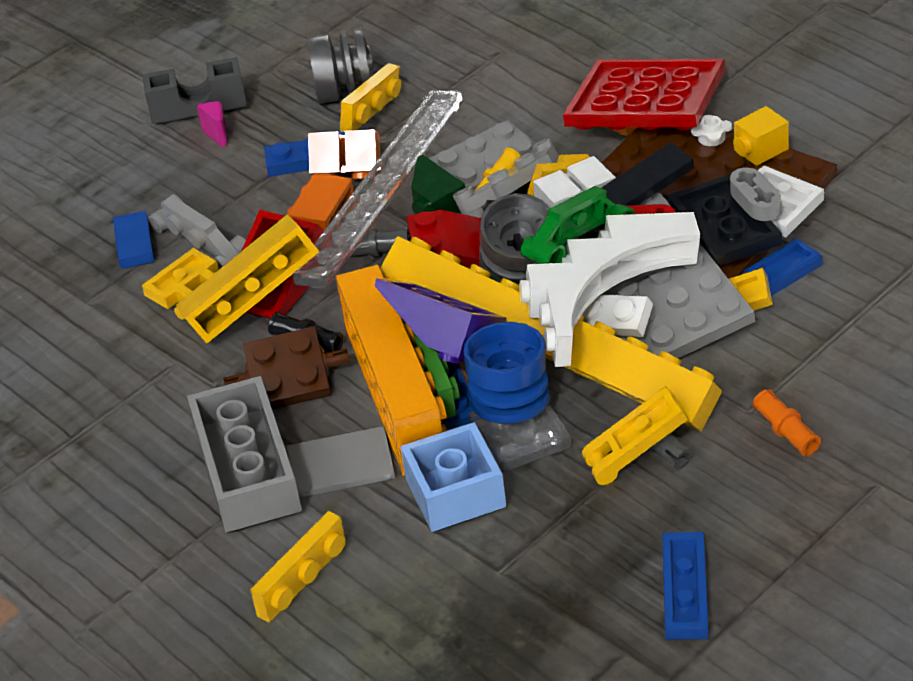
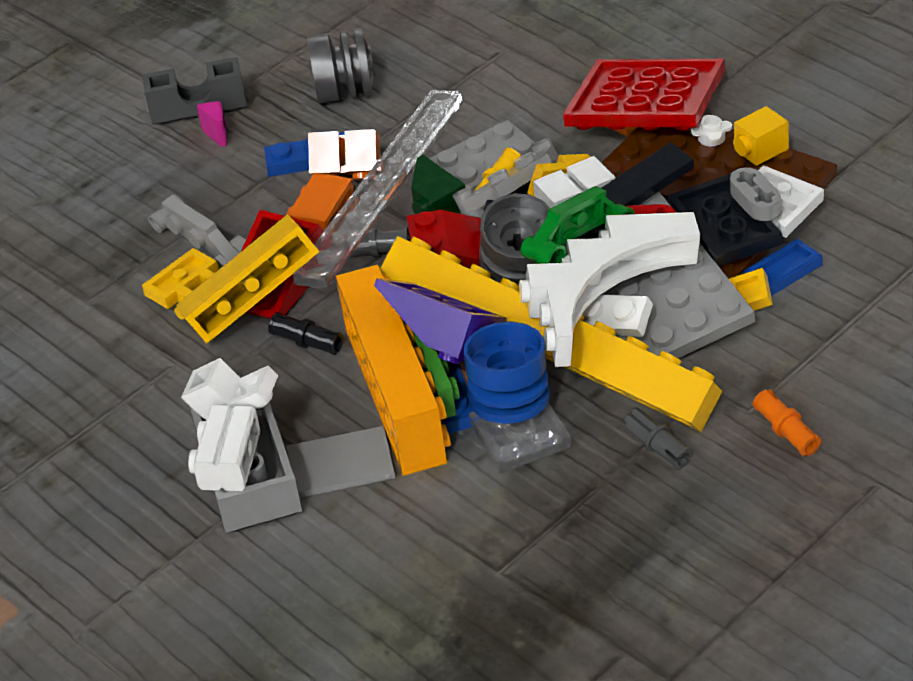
(133, 239): blue tile -> none
(220, 385): none -> white brick
(225, 448): none -> white brick
(290, 366): reddish brown plate -> none
(298, 567): yellow plate -> none
(370, 98): yellow plate -> none
(453, 476): light blue brick -> none
(633, 435): yellow plate -> none
(685, 586): blue plate -> none

